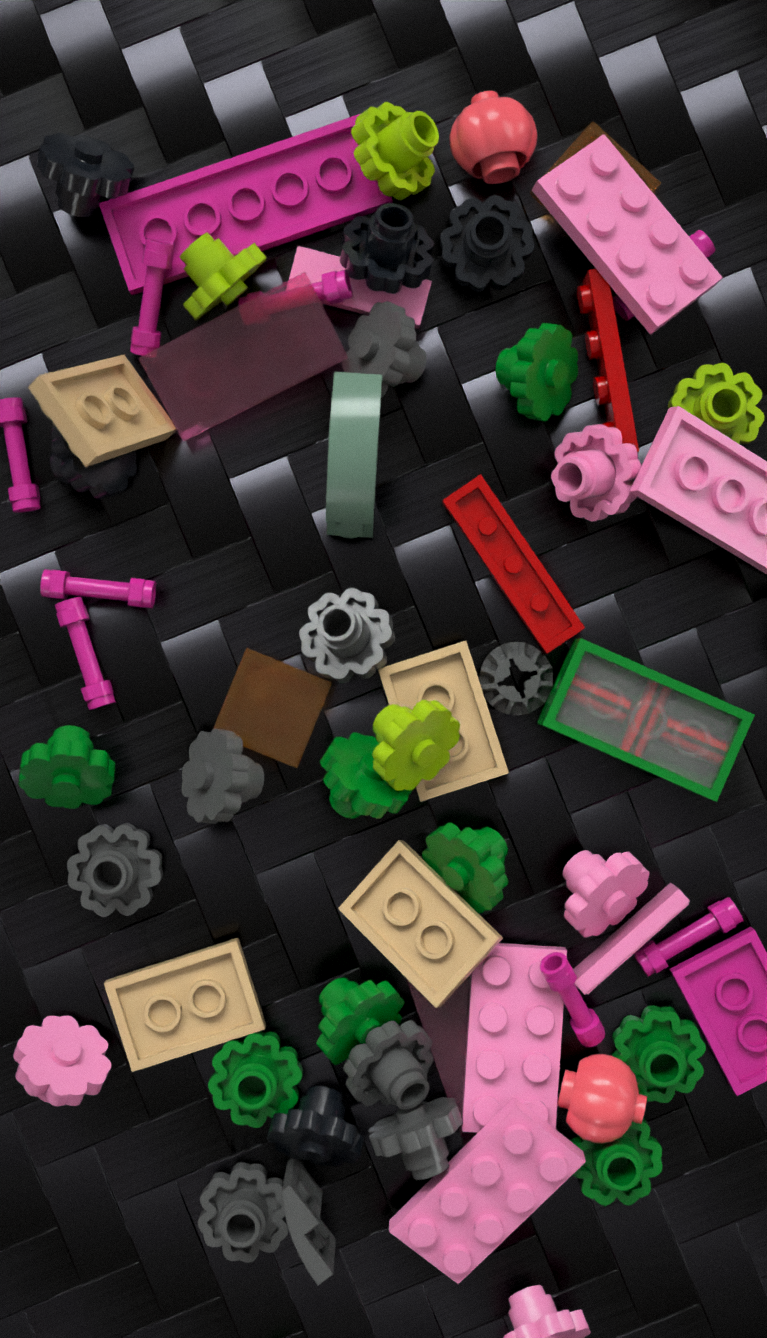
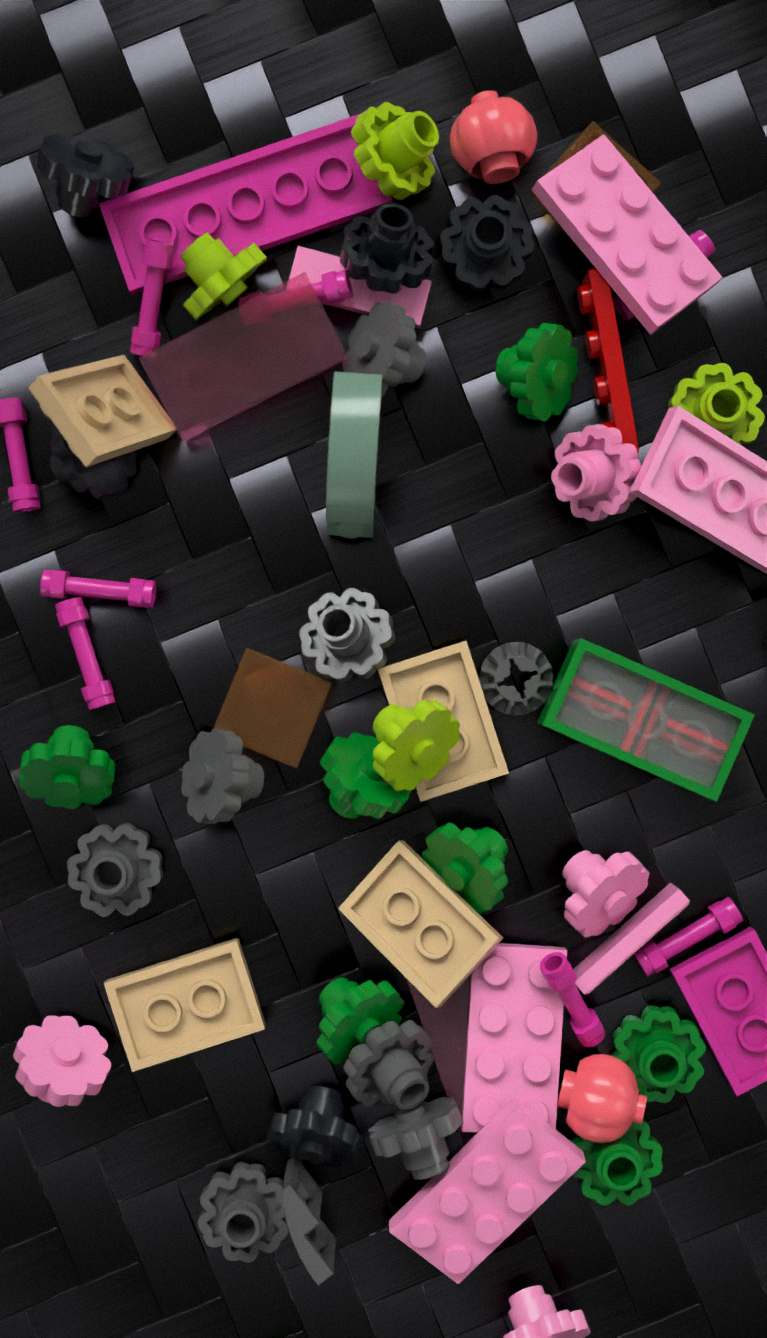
(255, 1078): green plant -> none
(513, 564): red plate -> none

